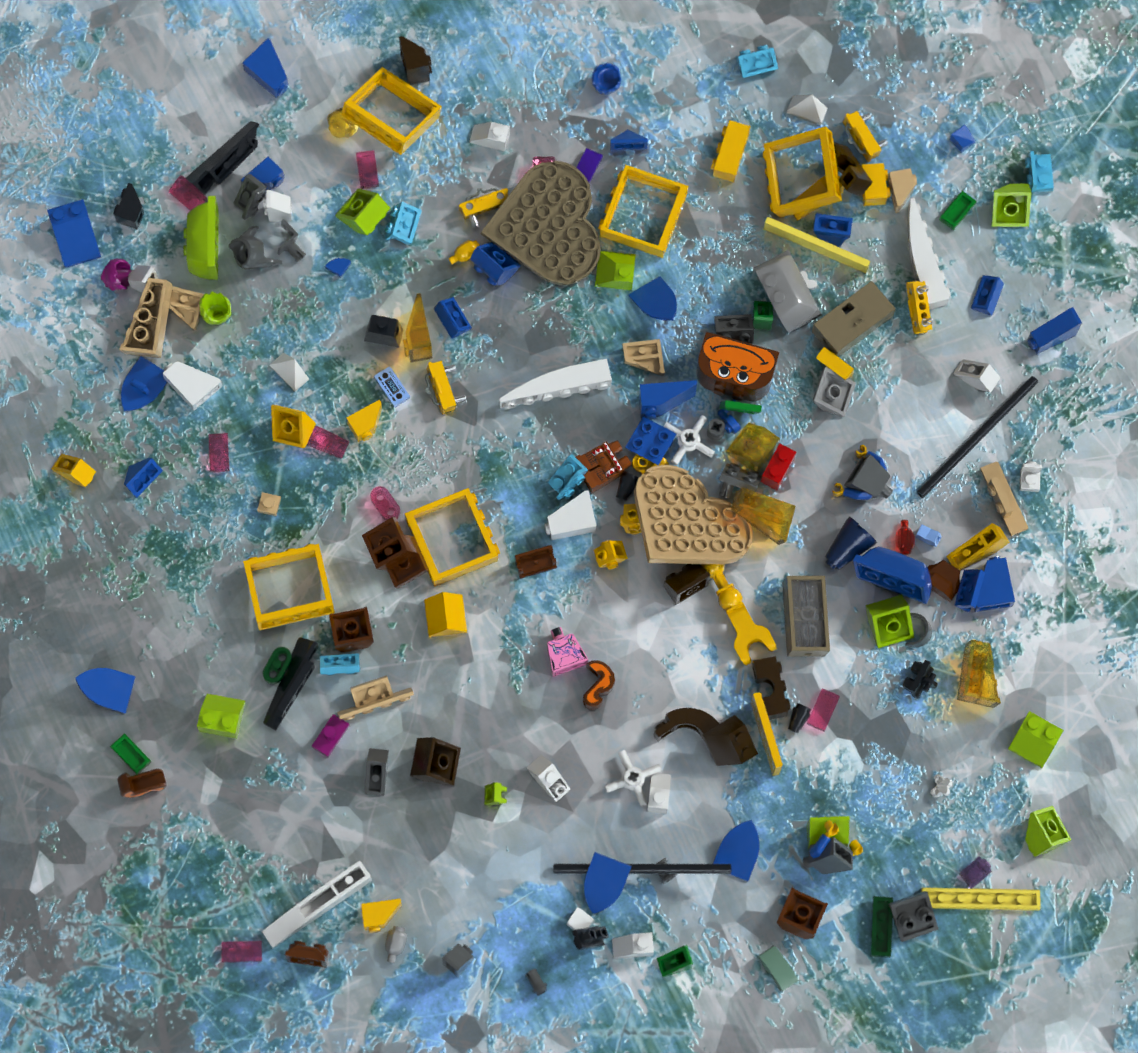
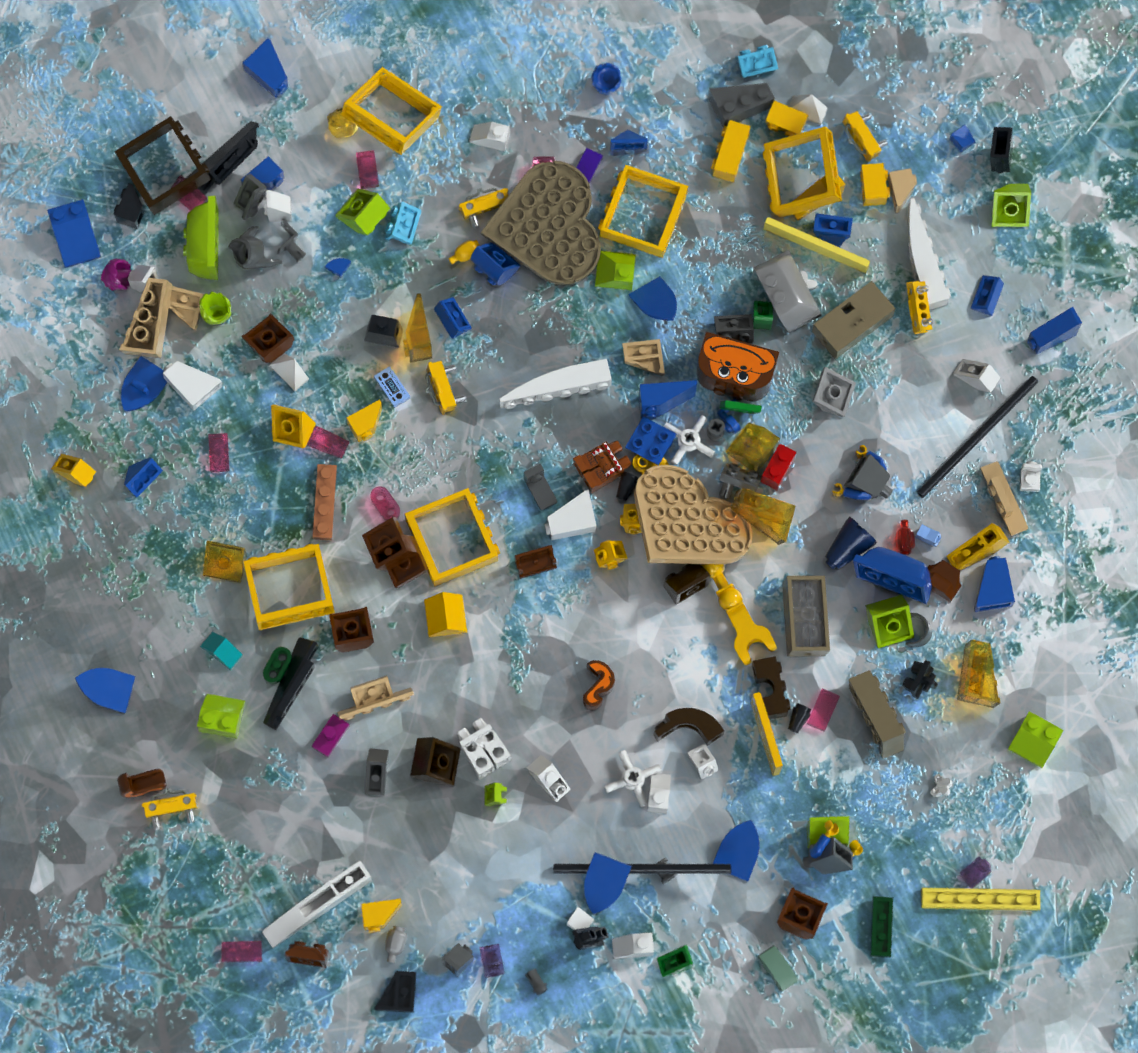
(130, 754): green tile -> none
(170, 805): none -> yellow piece
(181, 189): none -> dark brown window
(221, 650): none -> teal slope
(224, 561): none -> clear yellow slope
(269, 339): none -> reddish brown slope
(269, 504): tan plate -> none
(324, 502): none -> nougat plate
(339, 664): medium azure bracket -> none
(399, 994): none -> black wing
(415, 61): dark brown slope -> none
(478, 743): none -> white hips
(492, 960): none -> clear purple bracket
(539, 487): none -> dark grey bracket
(564, 653): bright pink torso -> none
(567, 477): medium azure bracket -> none
(703, 761): none -> white bracket
(730, 742): dark brown slope -> none
(740, 102): none -> dark grey wedge
(786, 119): none -> yellow brick
(835, 363): yellow slope -> none
(853, 175): dark brown arch -> none
(878, 713): none -> dark tan wedge
(913, 916): dark grey plate -> none
(957, 210): green tile -> none
(969, 589): blue bracket -> none
(1001, 149): none -> black torso
(1040, 172): medium azure bracket -> none
(1045, 831): lime slope -> none

